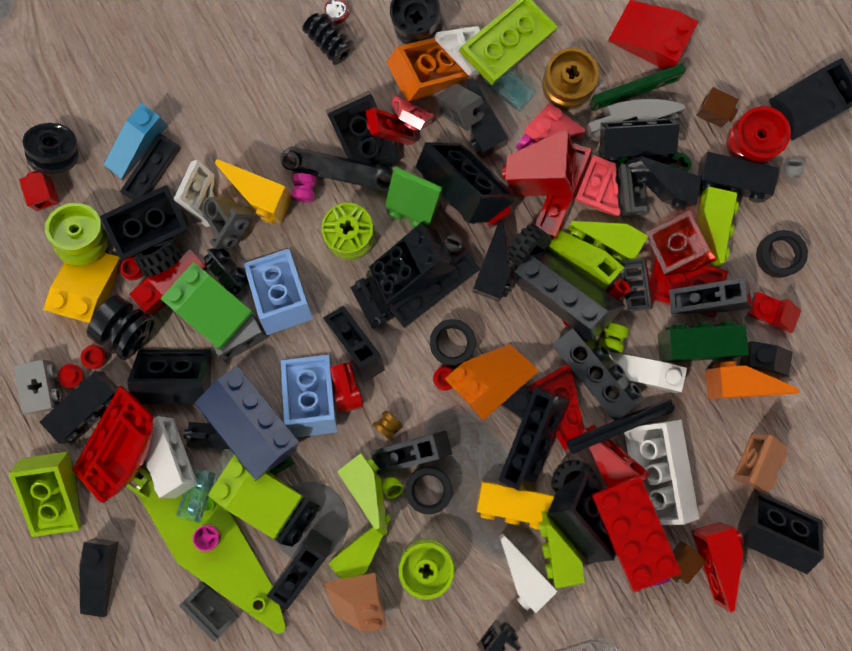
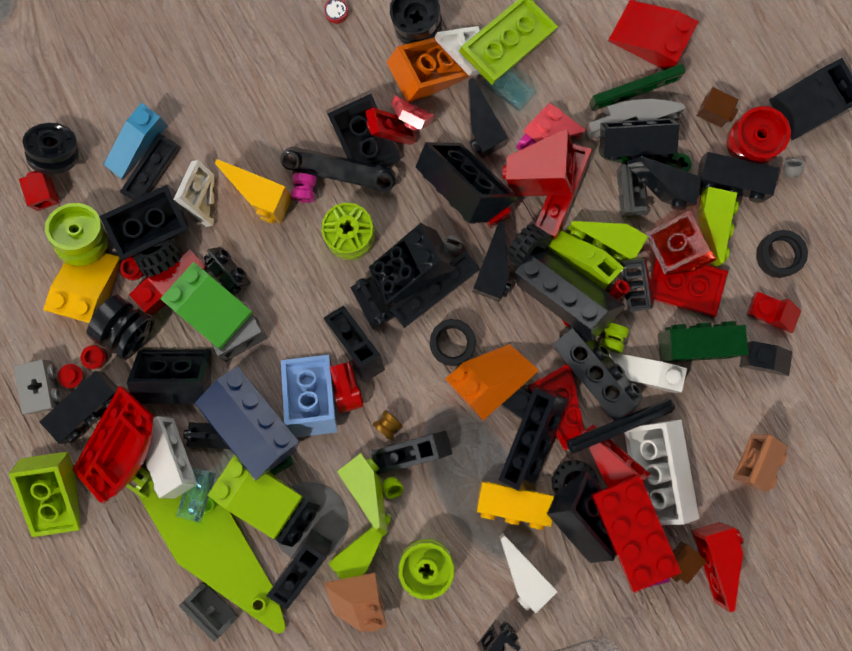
(96, 575): black slope -> none
(203, 536): dark pink wheel -> none
(226, 220): dark grey pin -> none
(277, 291): light blue slope -> none
(327, 37): black piece -> none
(412, 199): bright green slope -> none
(434, 508): black tyre -> none
(439, 378): red tile -> none
(458, 106): dark grey hinge -> none
(564, 561): lime slope -> none
(570, 78): pearl gold wheel -> none
(600, 187): coral wing -> none
(711, 297): black slope -> none
(732, 381): orange slope -> none
(782, 532): black slope -> none

